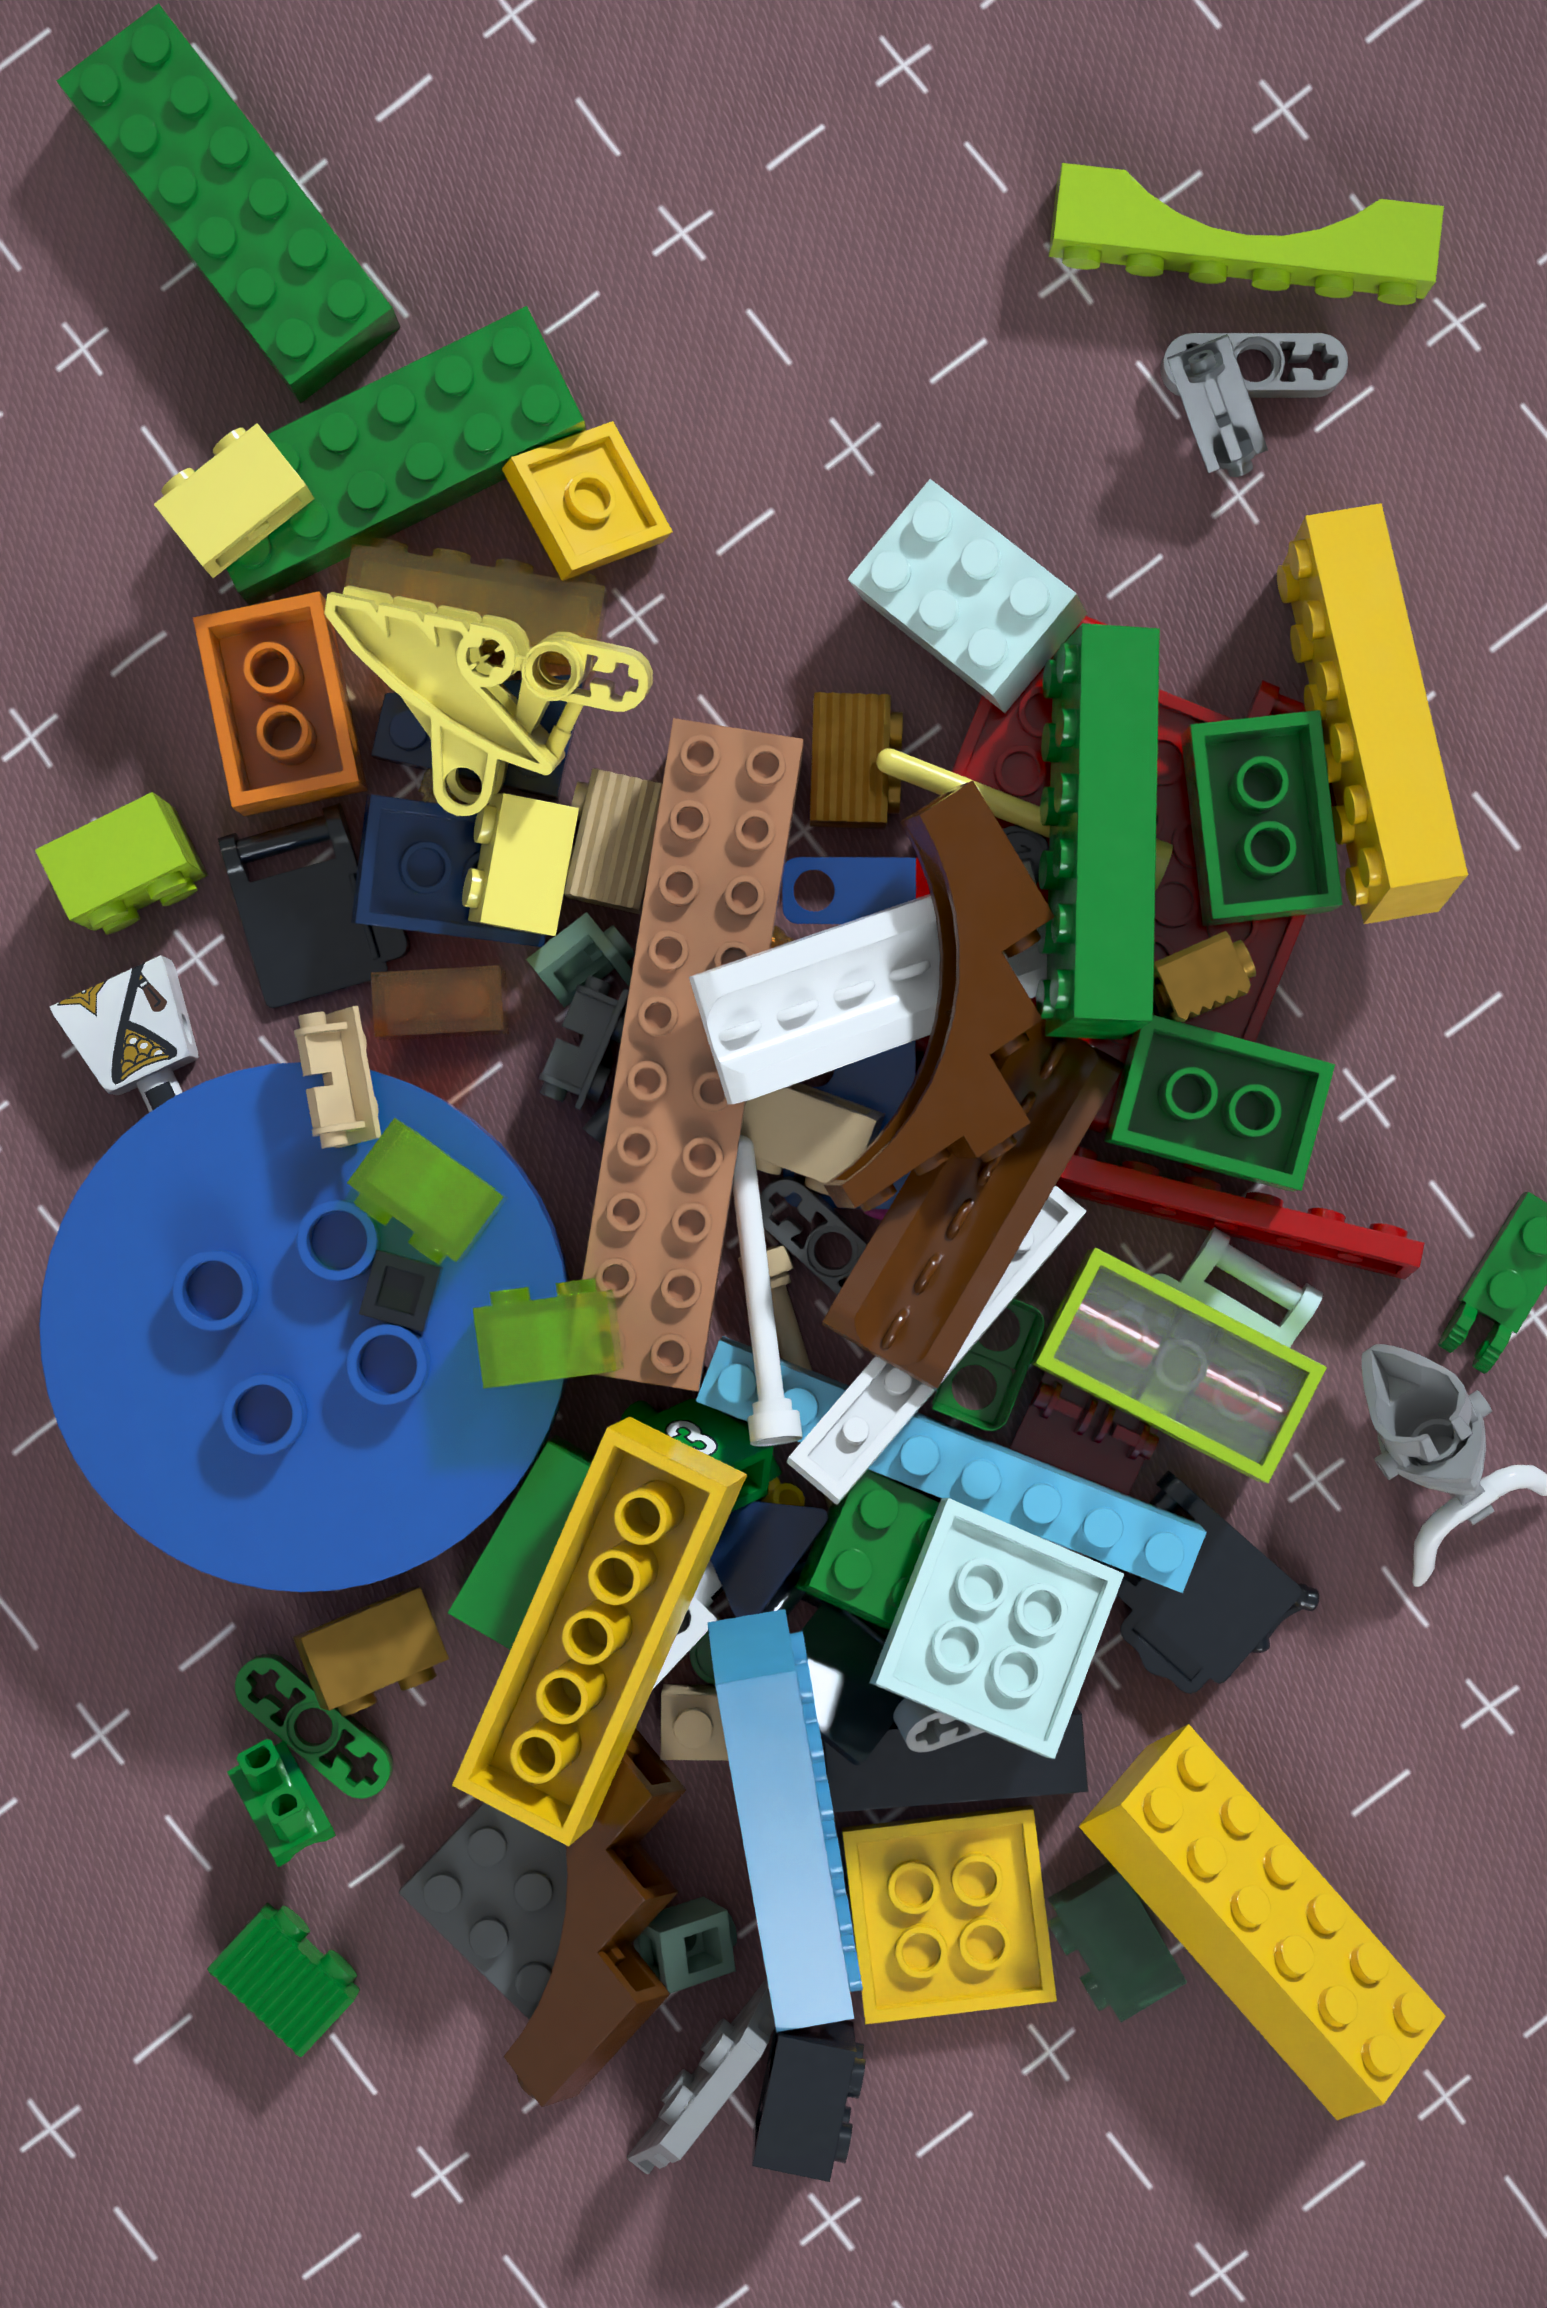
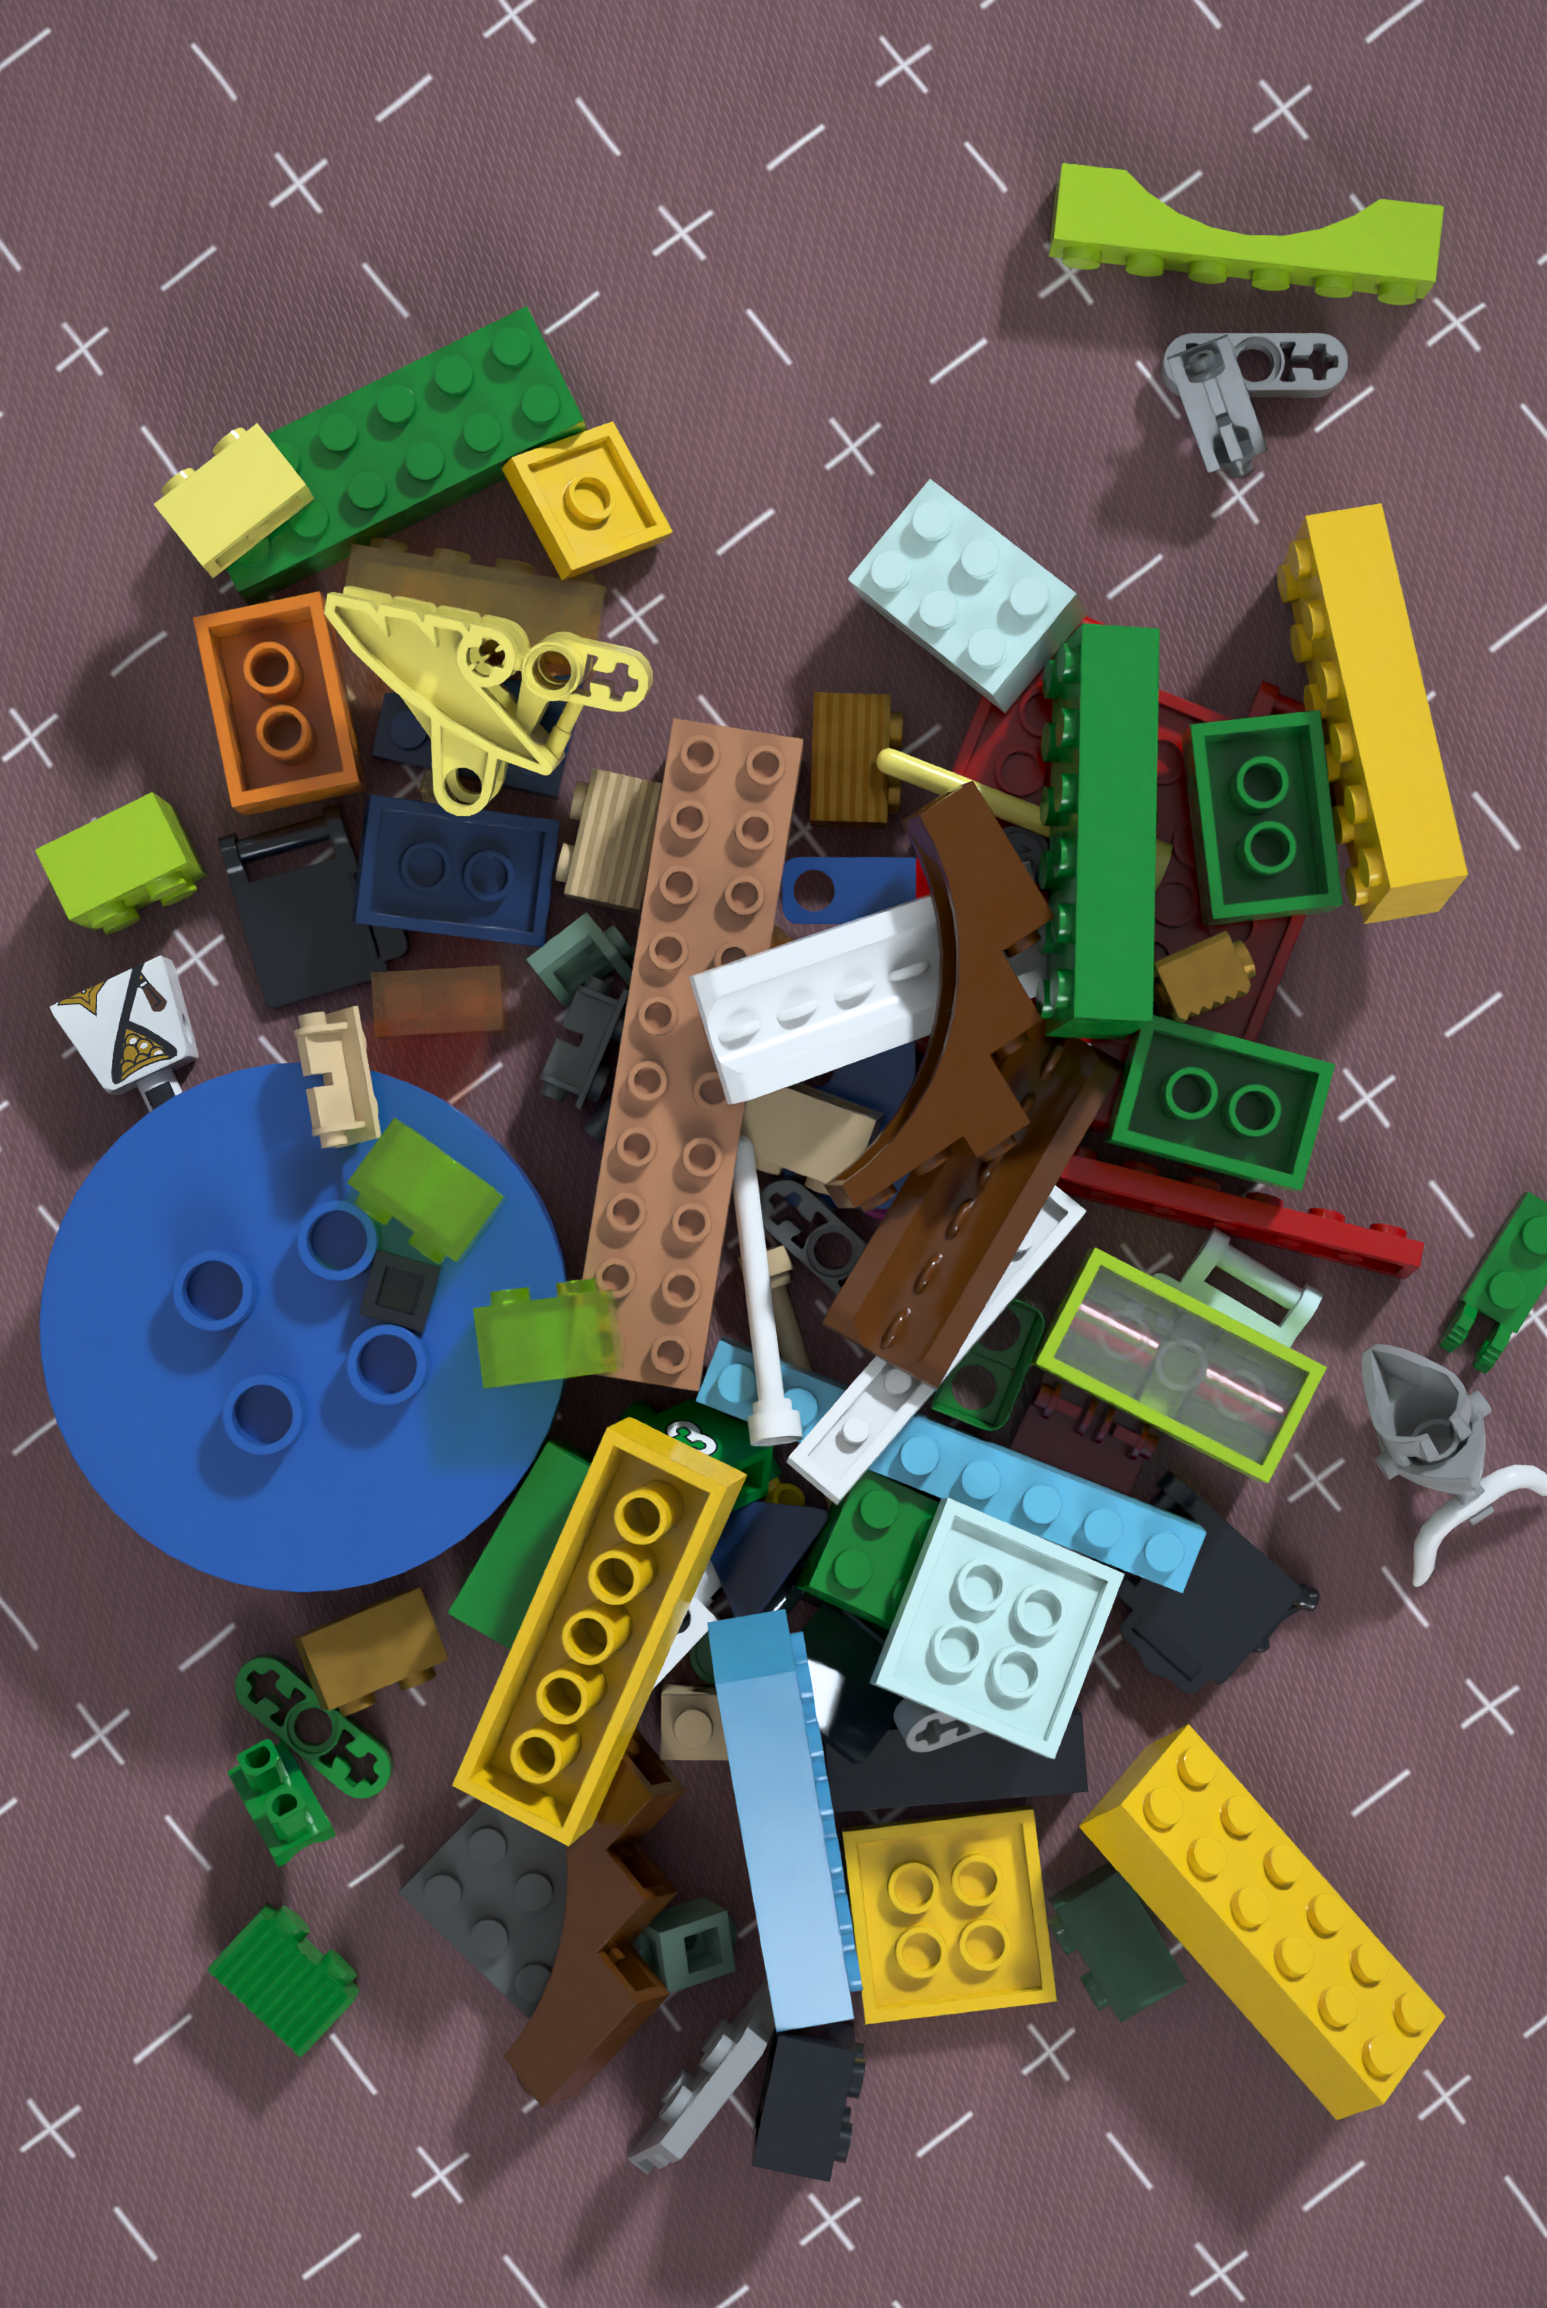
(229, 203): green brick -> none
(520, 864): light yellow brick -> none

